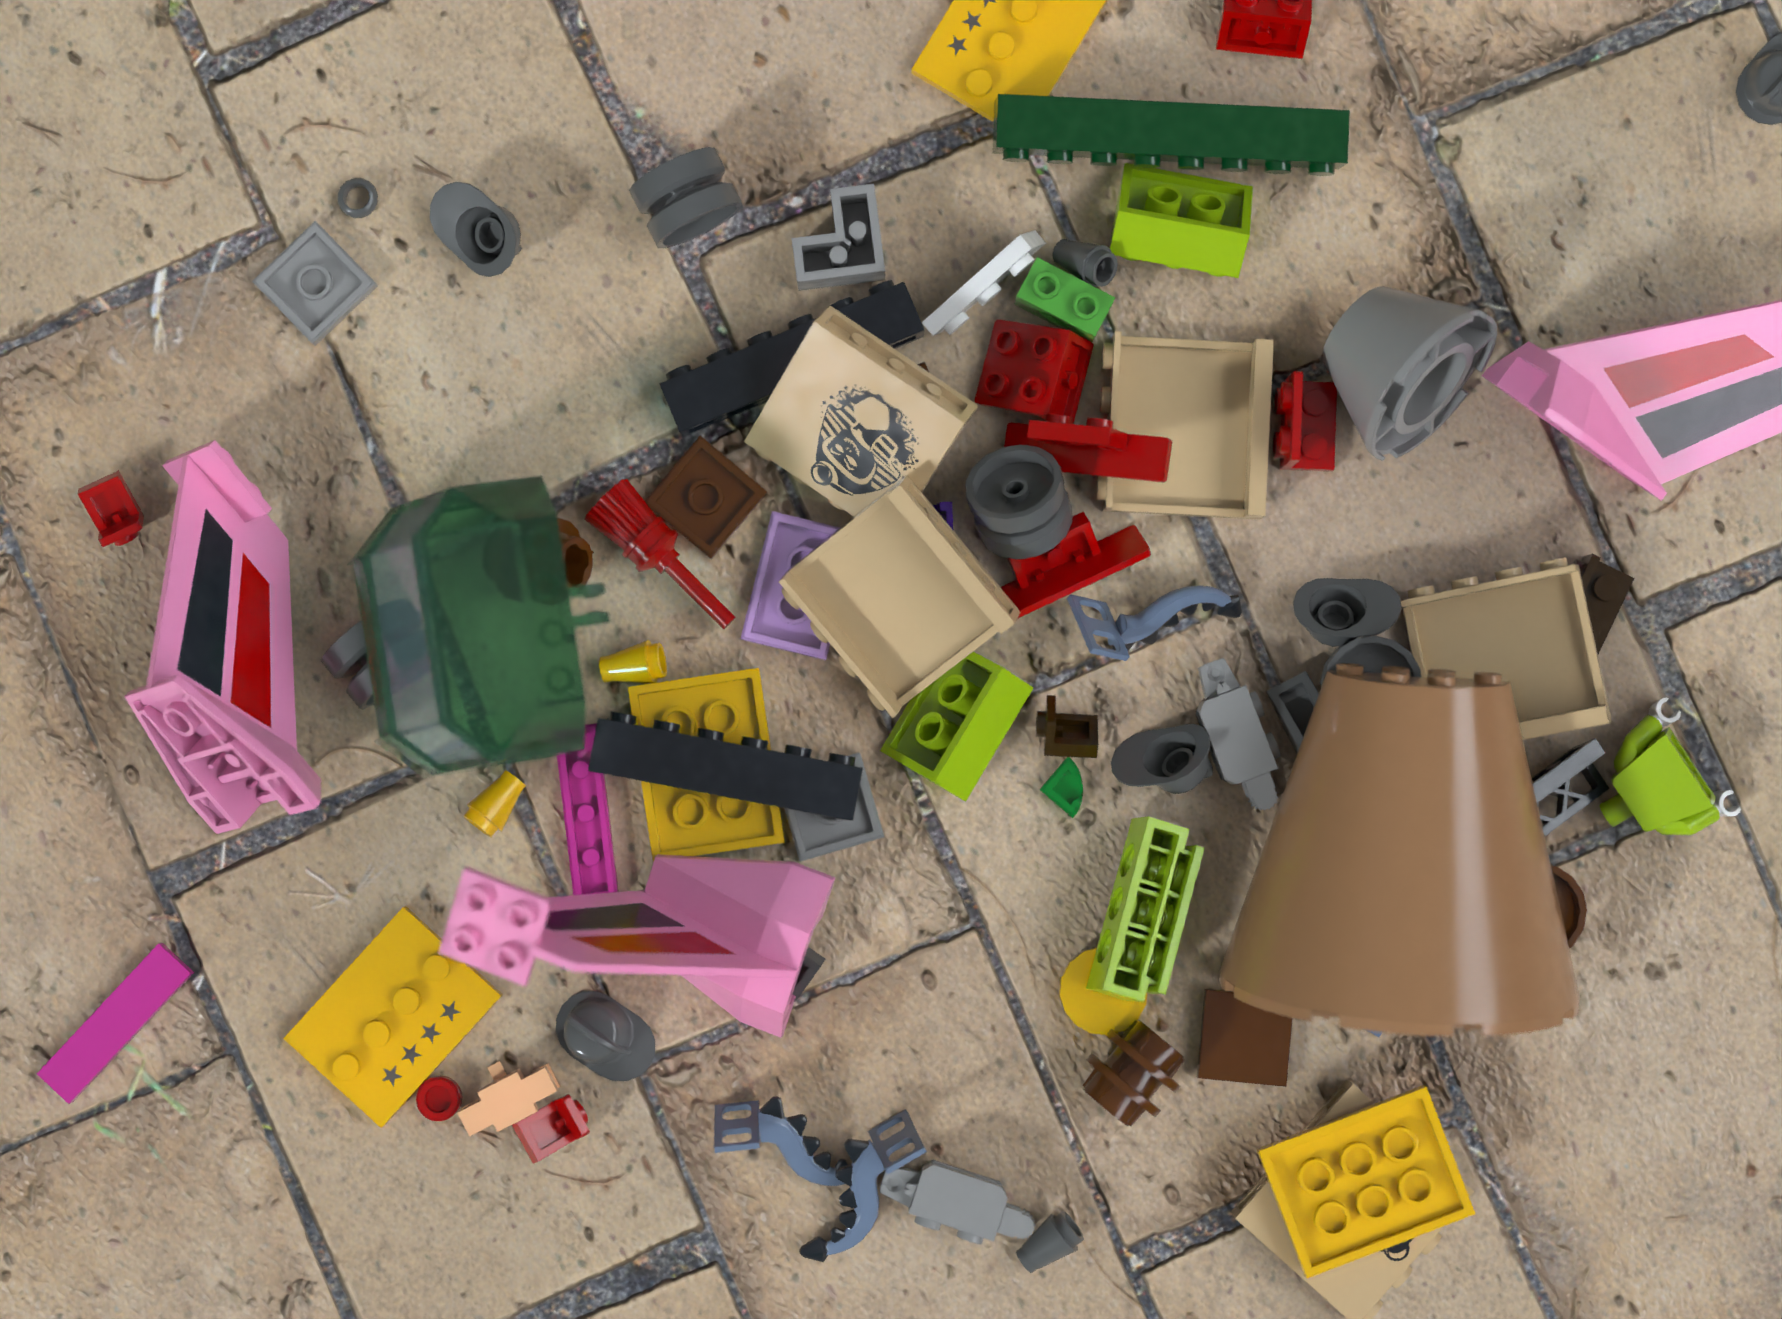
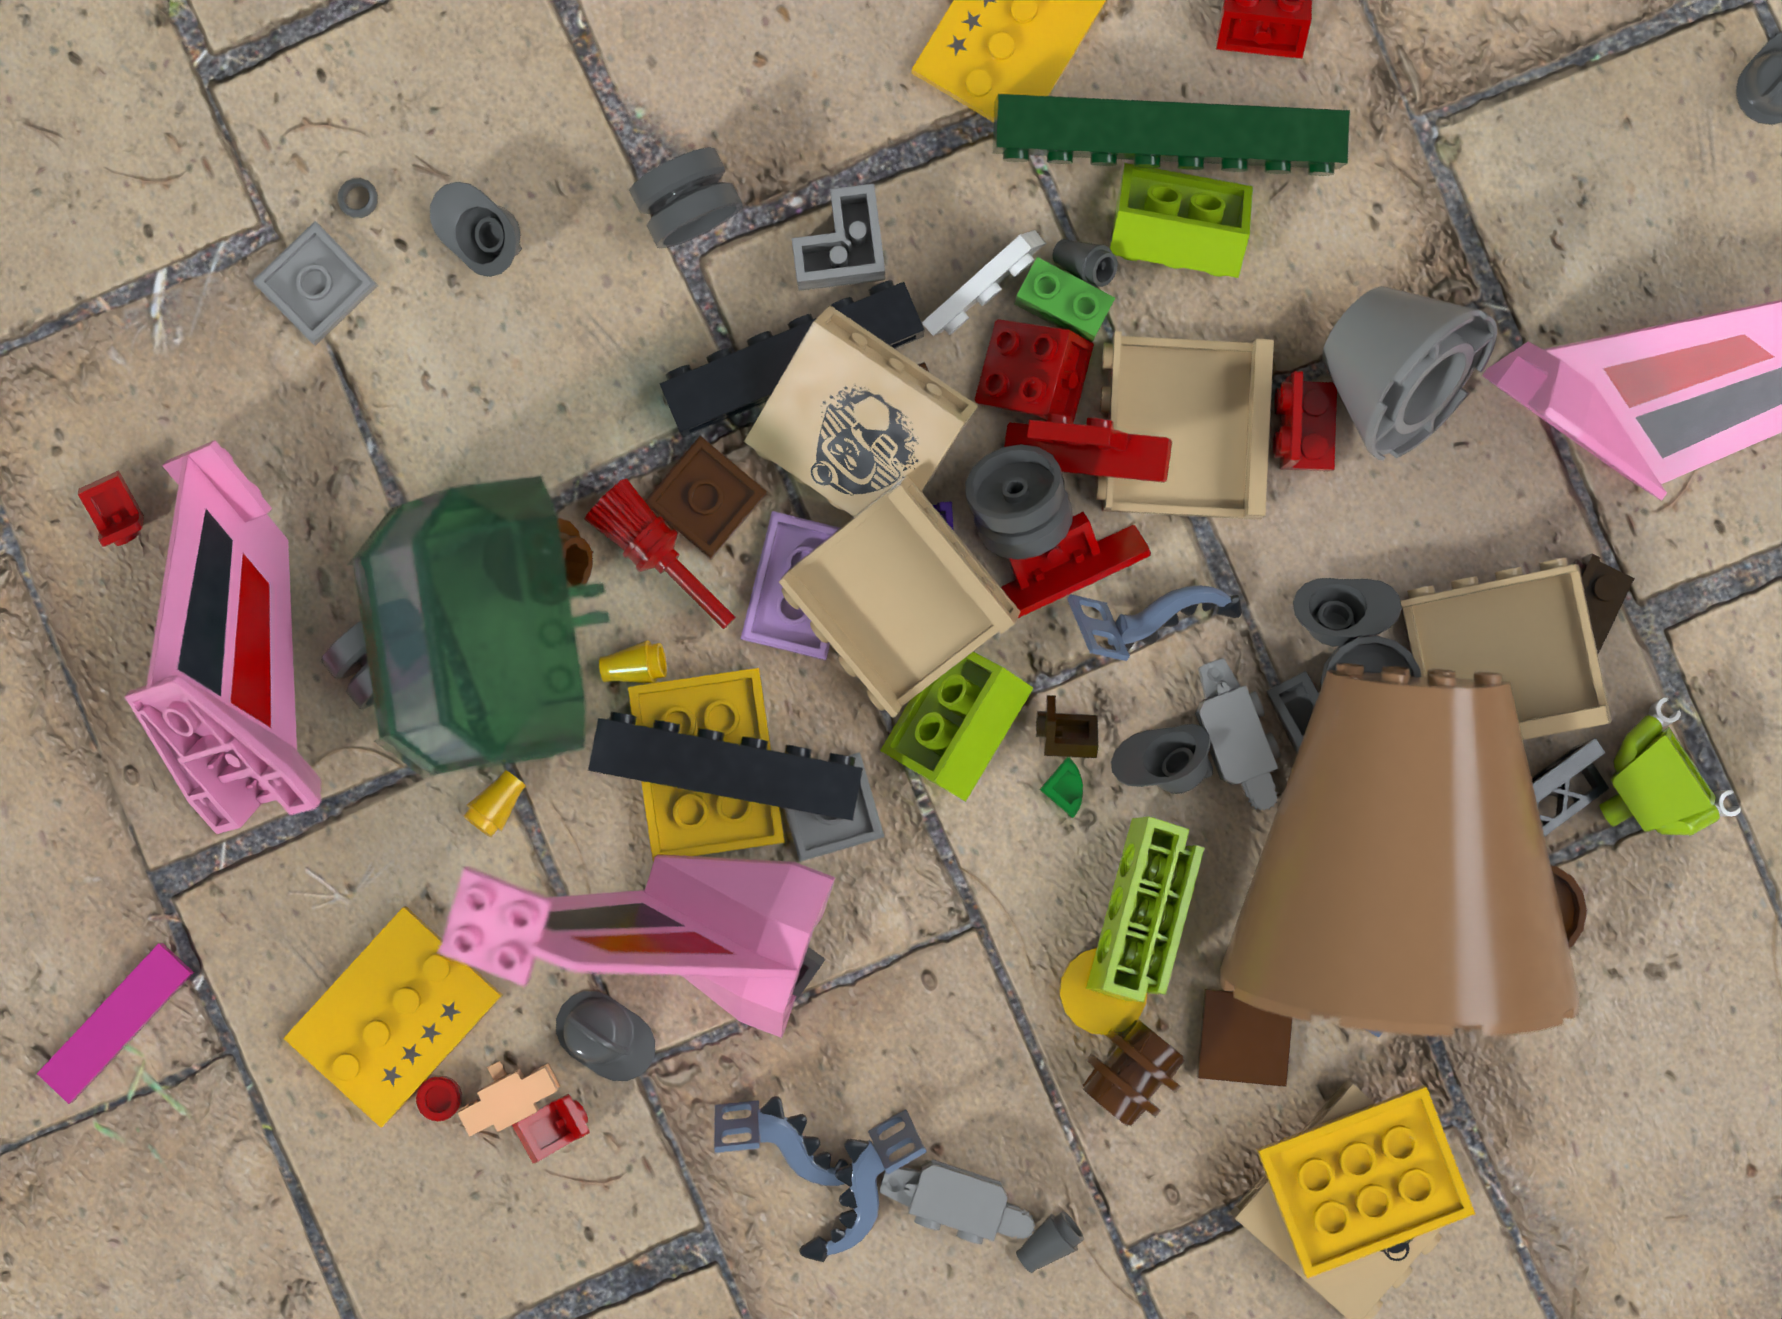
(587, 822): dark pink tile -> none

